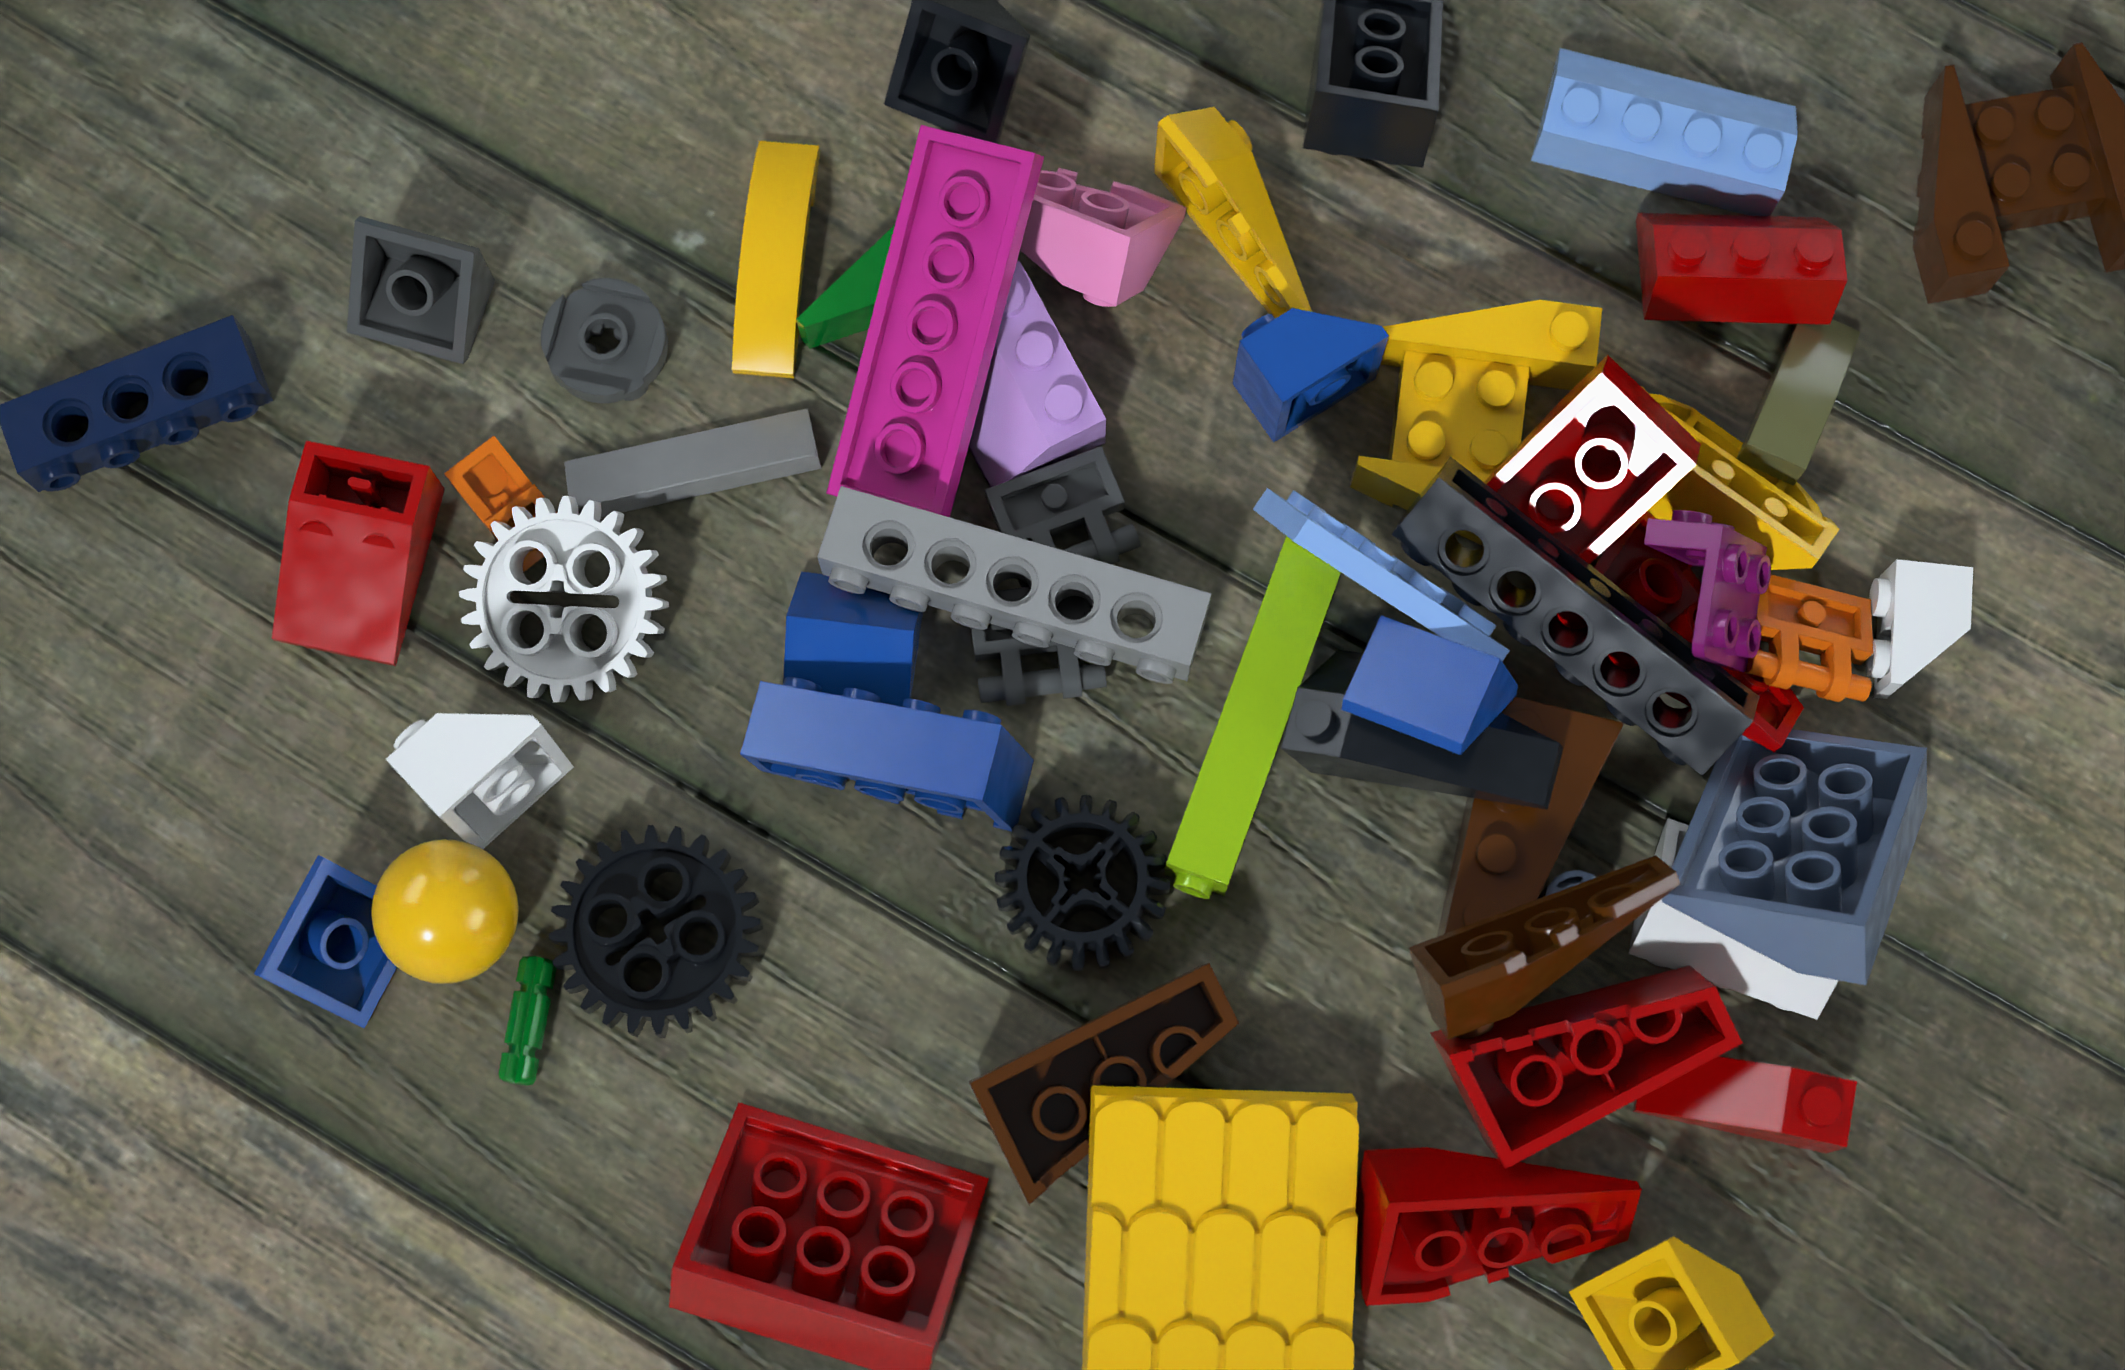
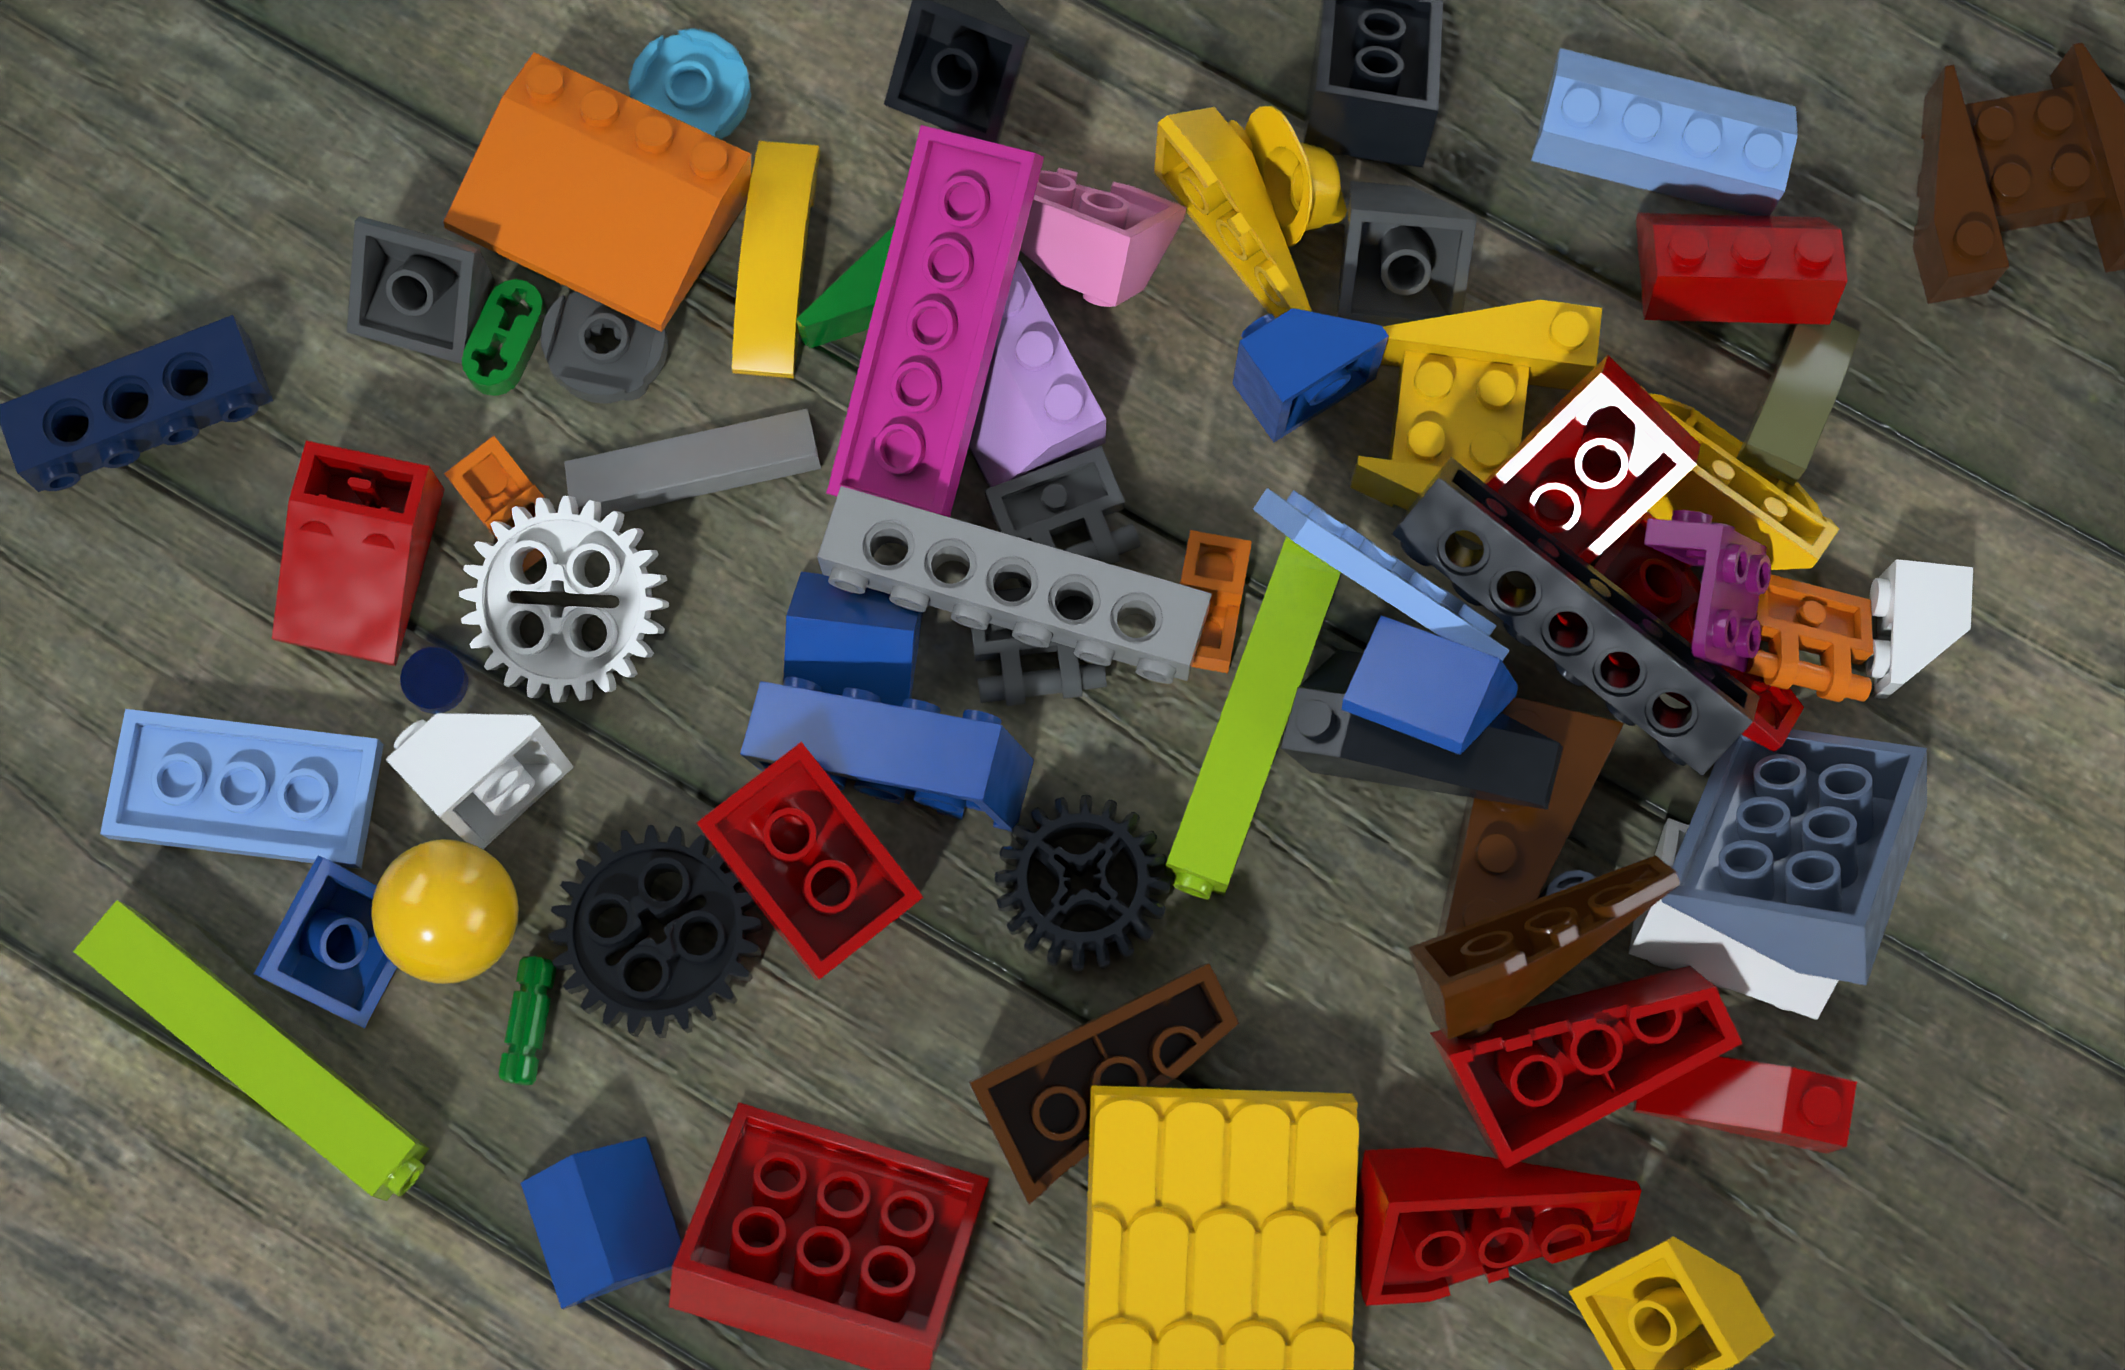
(242, 788): none -> light blue plate
(253, 1052): none -> lime brick
(434, 680): none -> clear blue tile
(492, 331): none -> green beam
(600, 191): none -> orange slope
(602, 1220): none -> blue slope
(693, 80): none -> medium azure tile
(809, 861): none -> red slope
(1220, 568): none -> orange slope
(1297, 176): none -> yellow piece
(1403, 255): none -> dark grey slope

